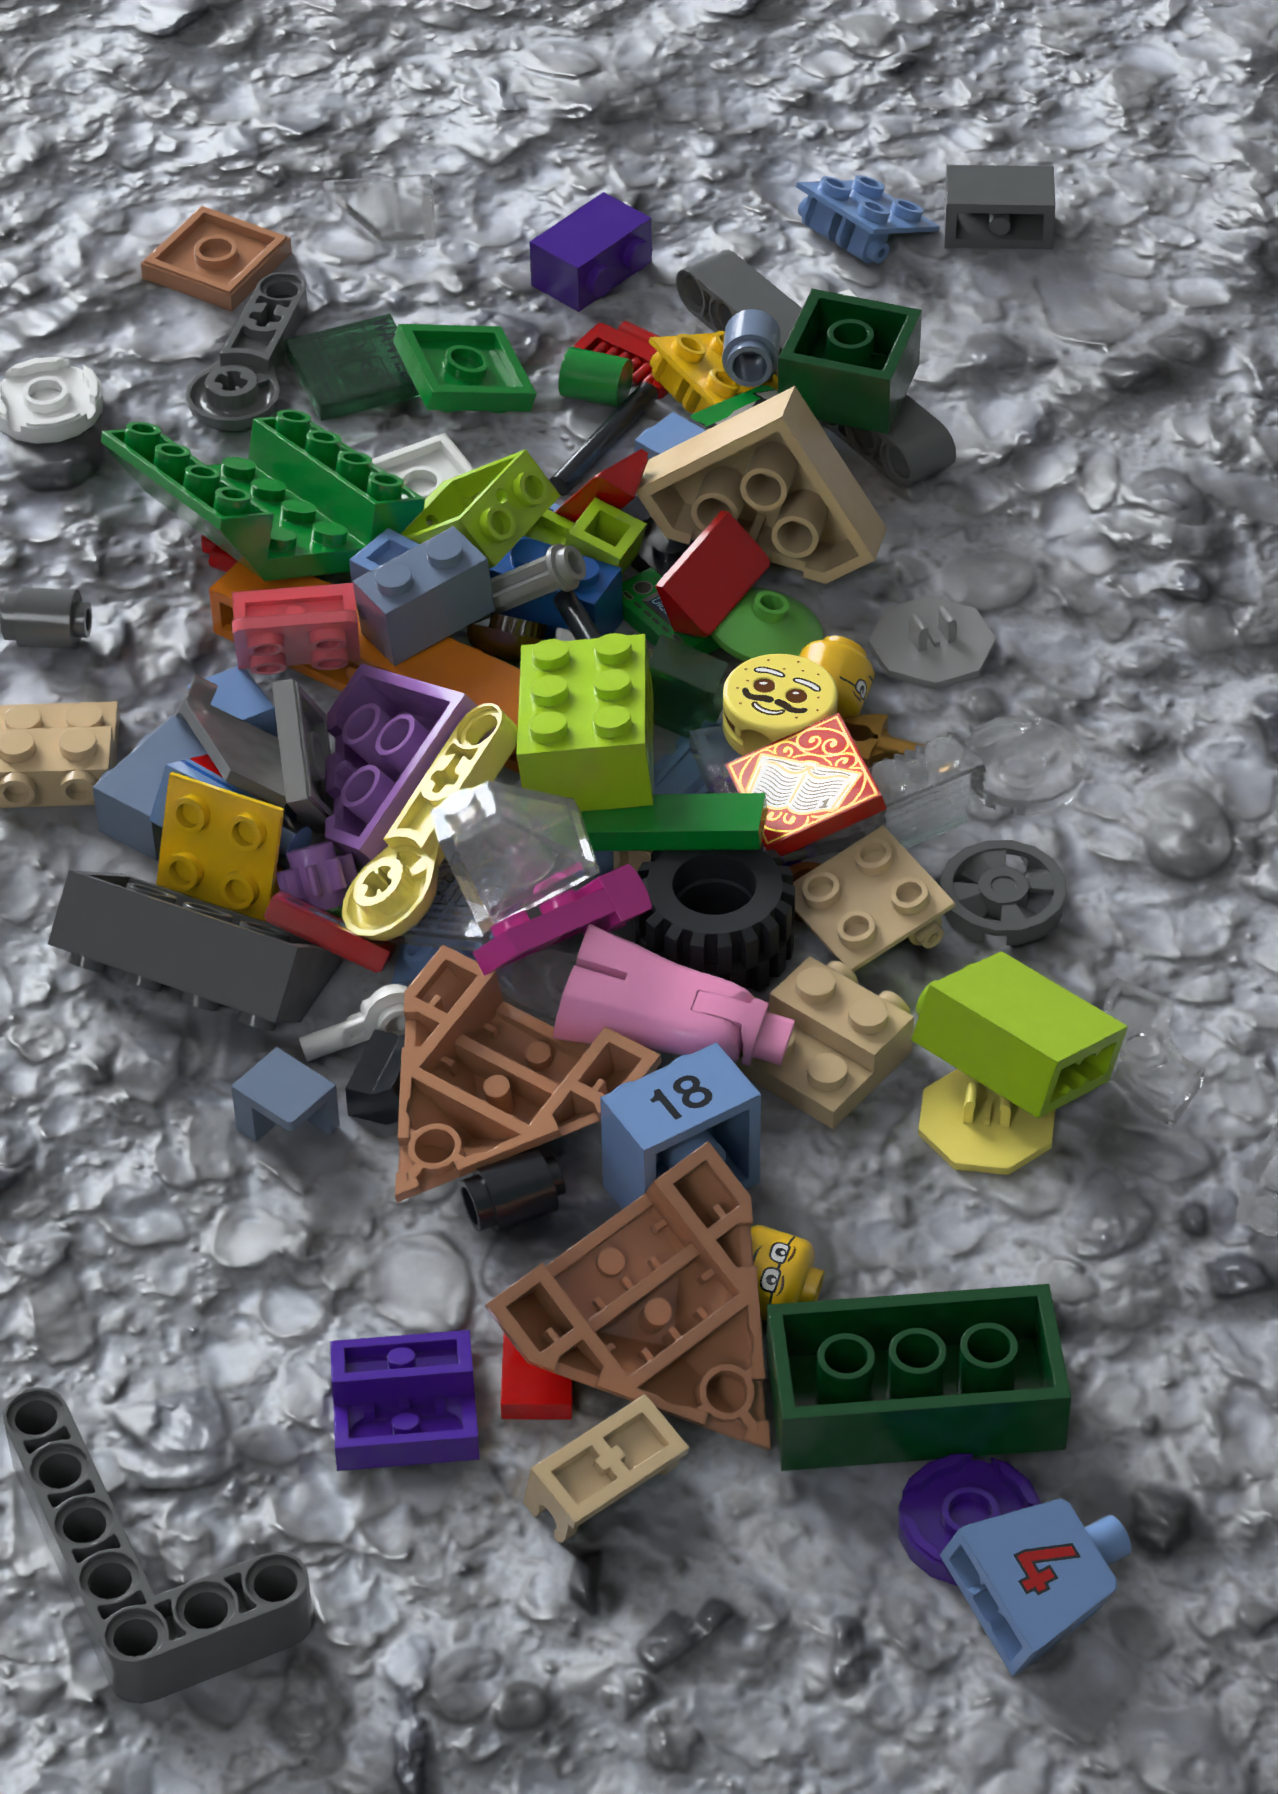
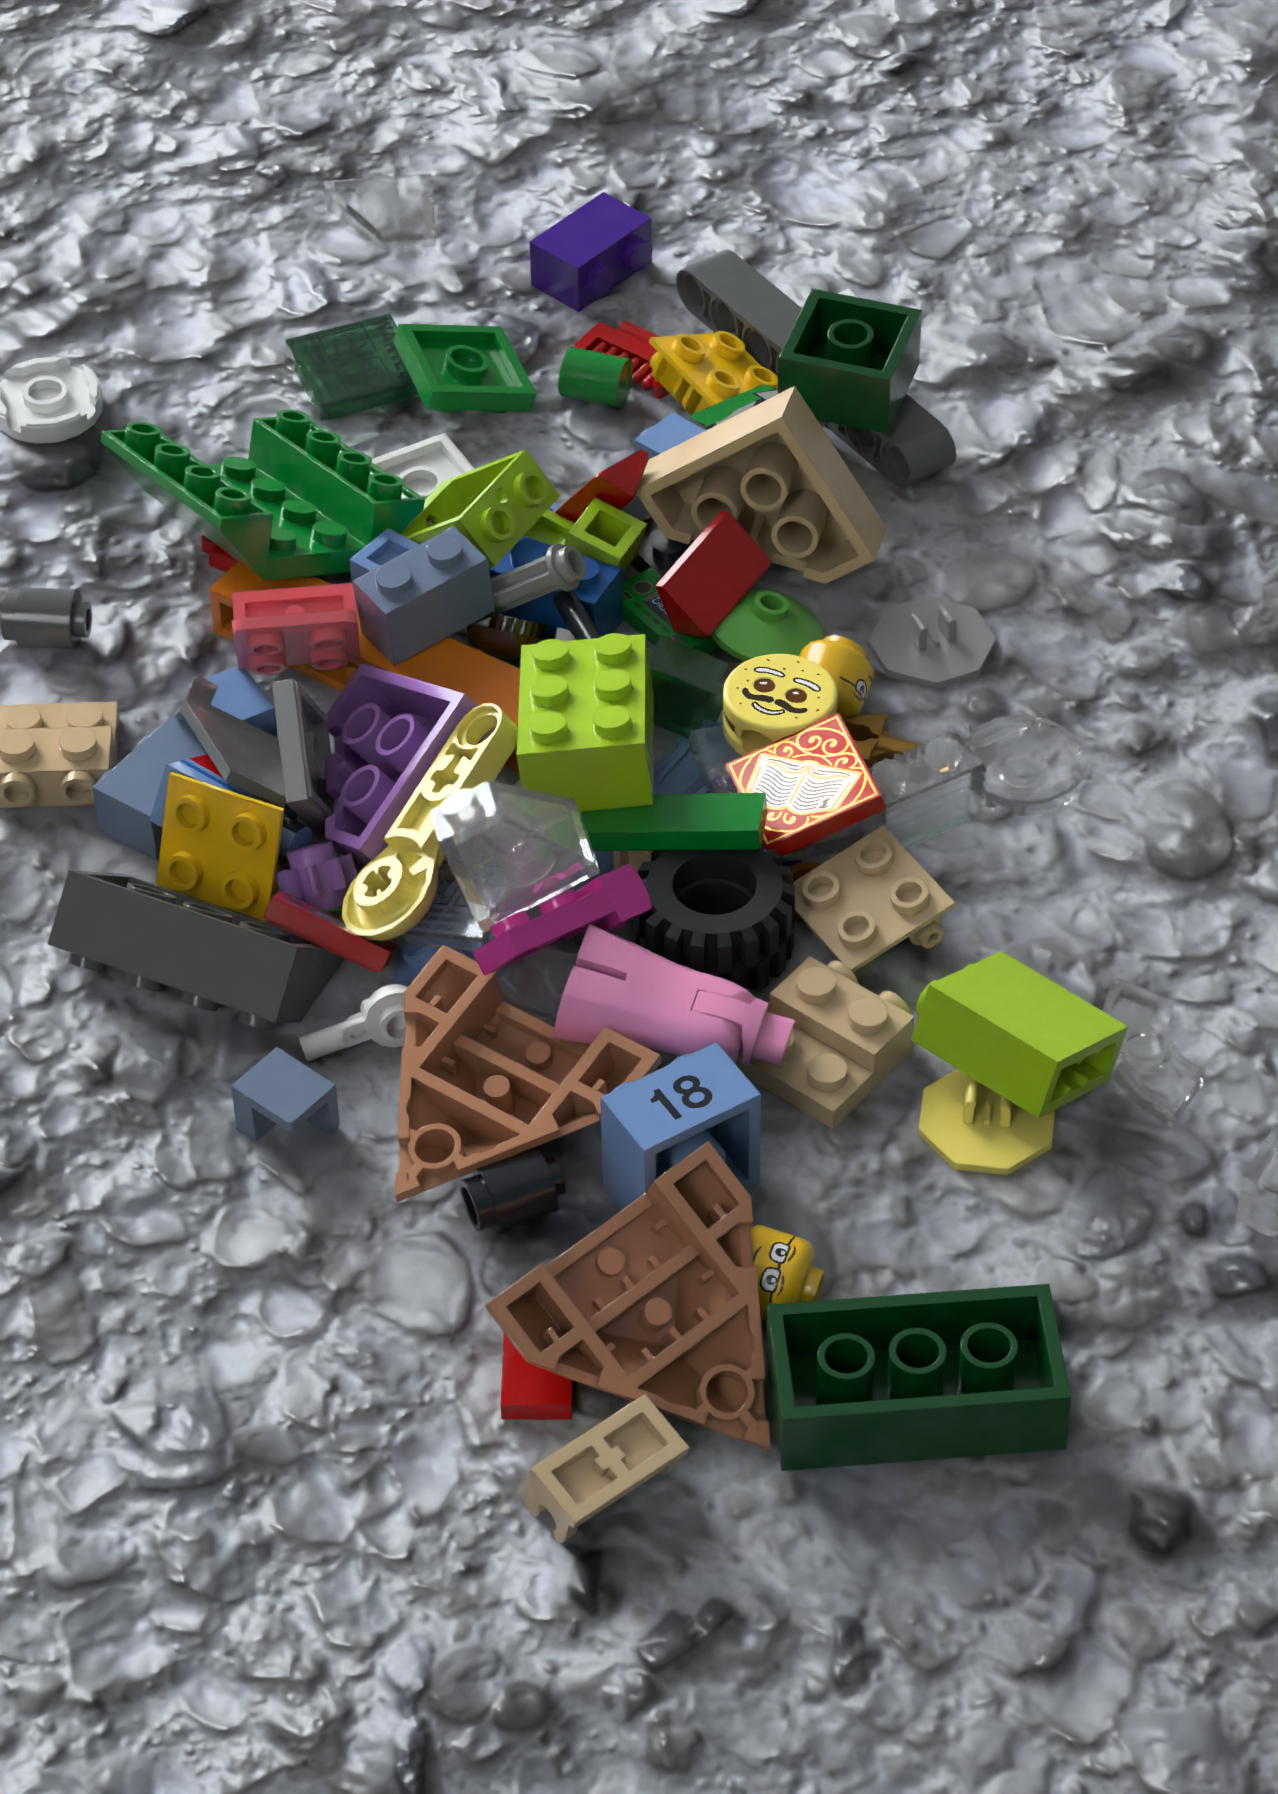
(167, 1626): dark grey beam -> none
(216, 258): nougat tile -> none
(245, 377): dark grey beam -> none
(375, 1082): black piece -> none
(403, 1400): dark purple slope -> none
(604, 438): black bar -> none
(751, 347): sand blue brick -> none
(859, 215): medium blue hinge -> none
(950, 1496): dark purple tile -> none
(999, 207): dark grey brick -> none
(1002, 891): dark grey piece -> none
(1035, 1575): medium blue torso -> none

